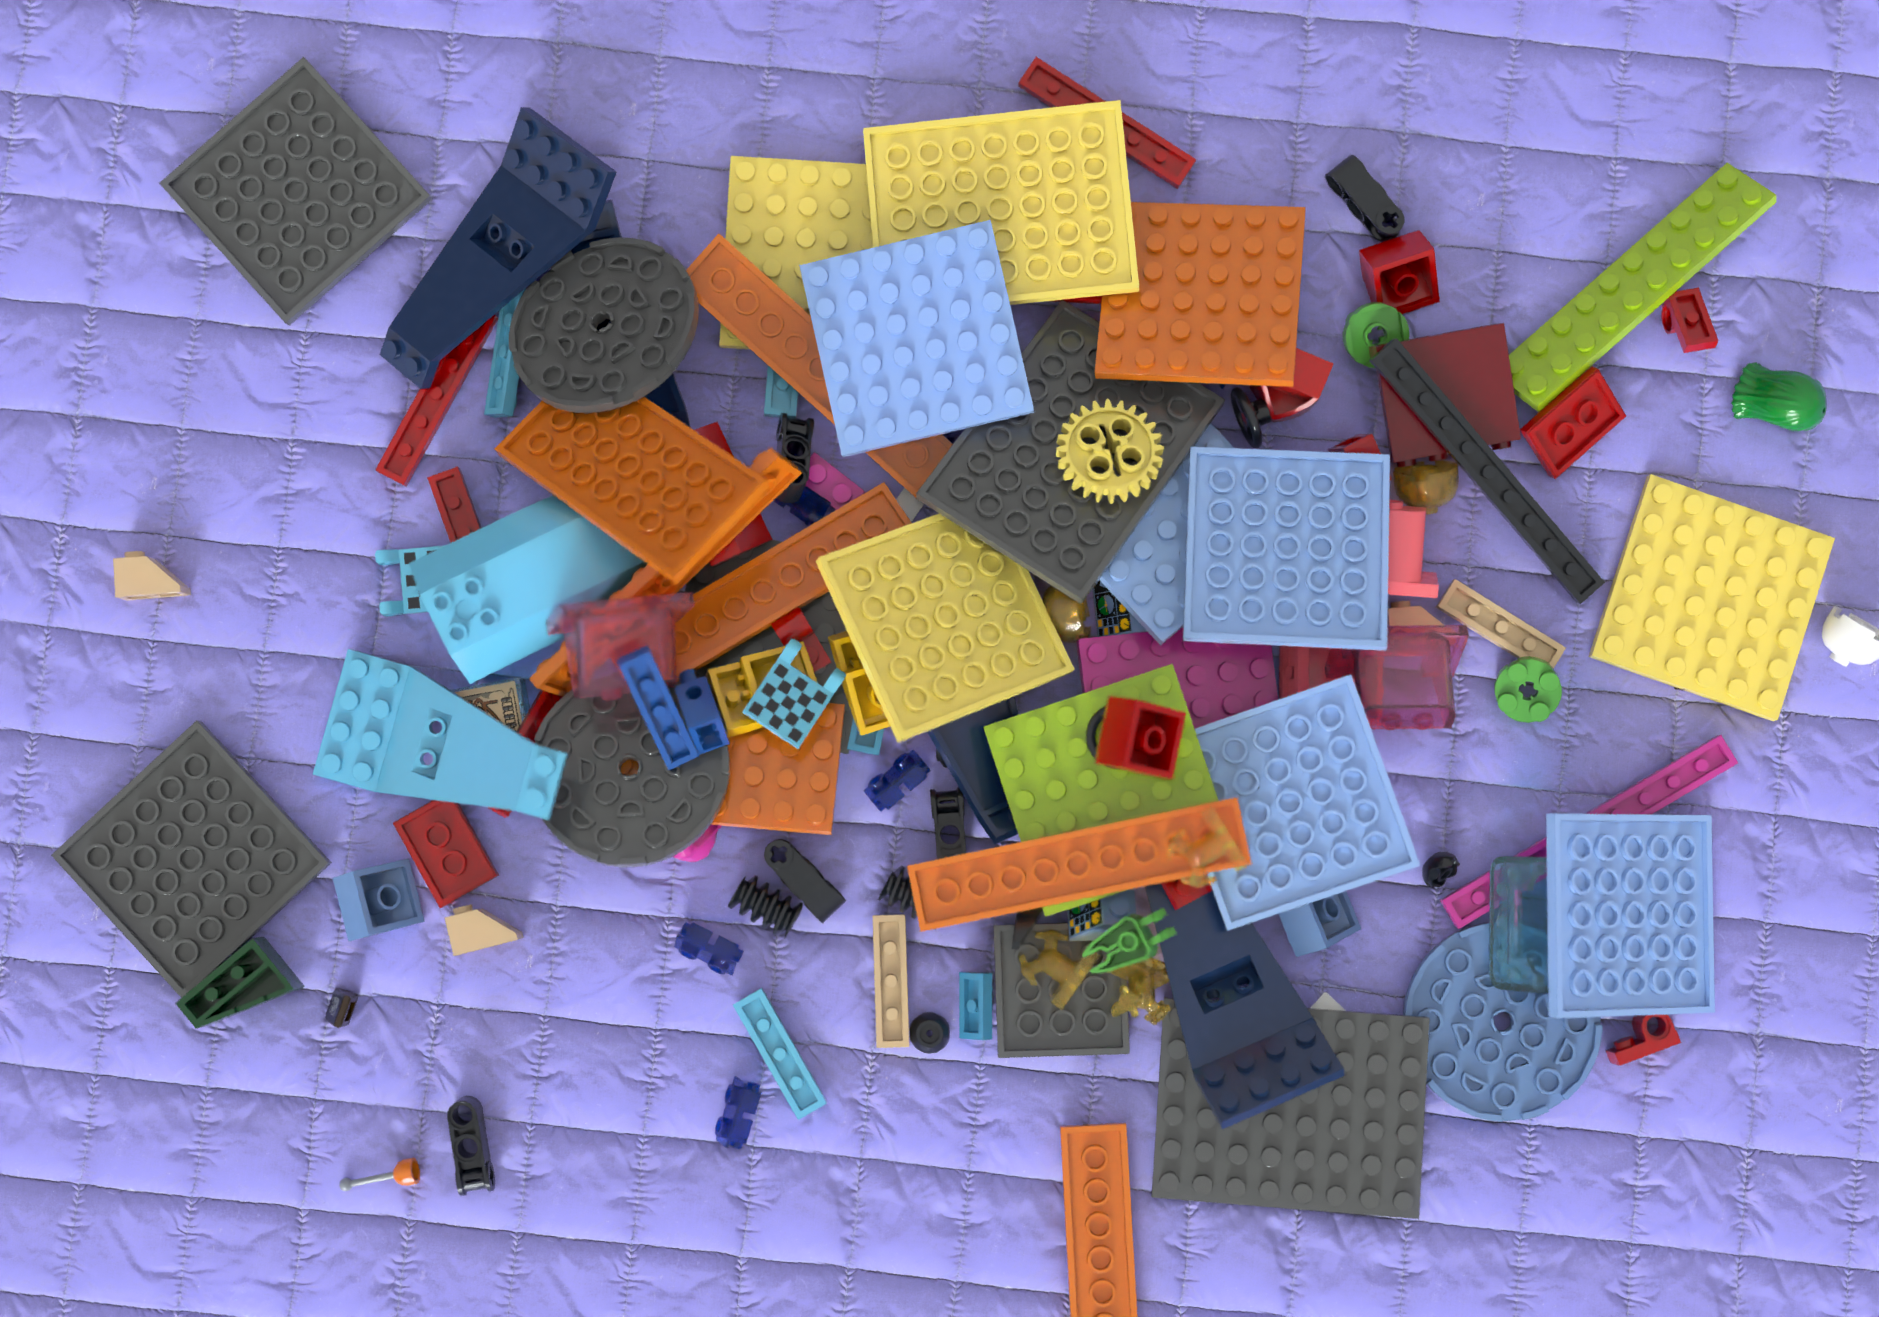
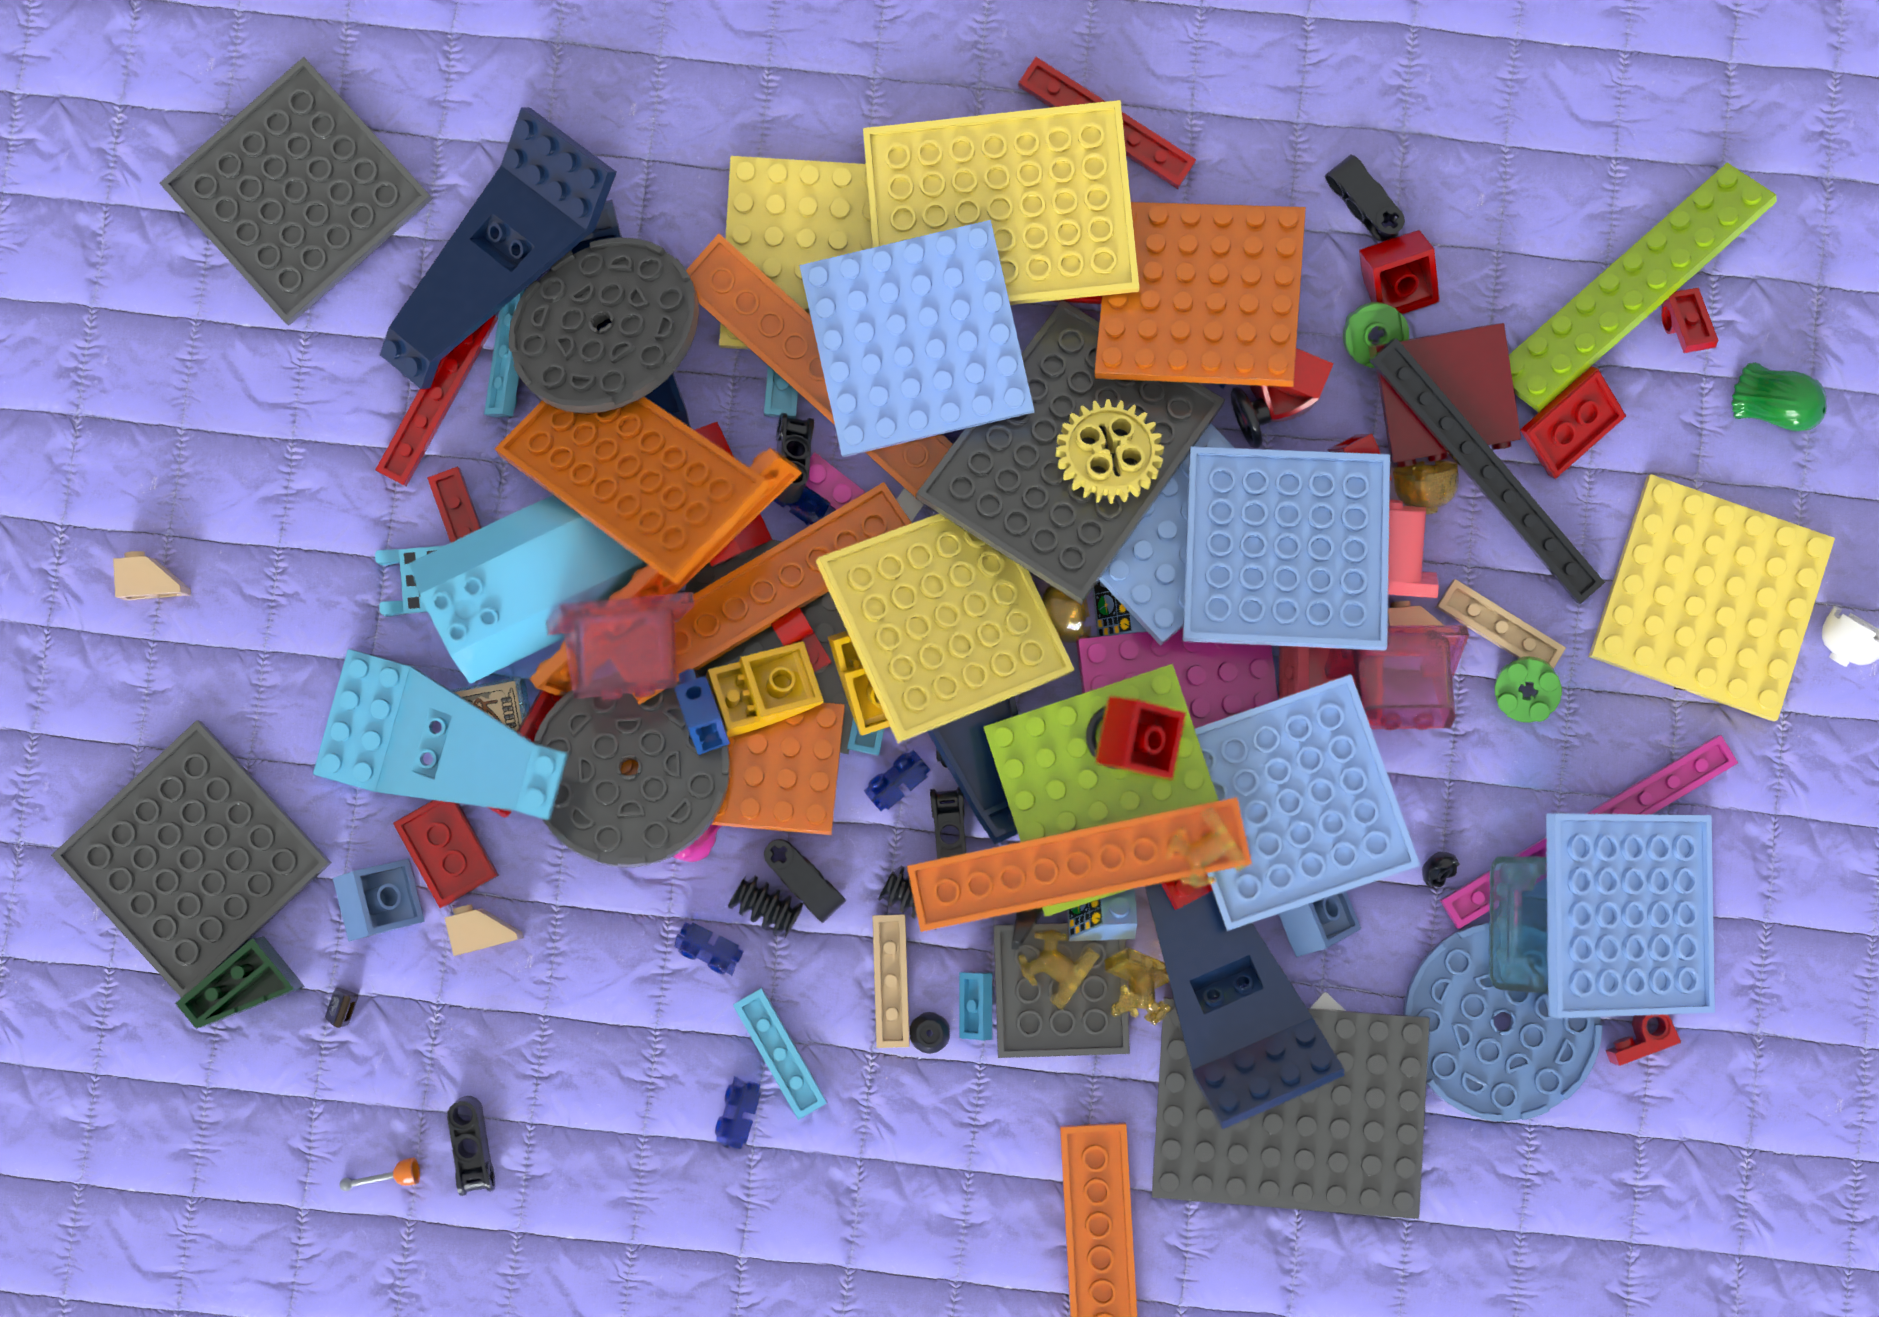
(657, 707): blue plate -> none
(790, 700): medium azure flag -> none
(1132, 938): bright green hinge -> none

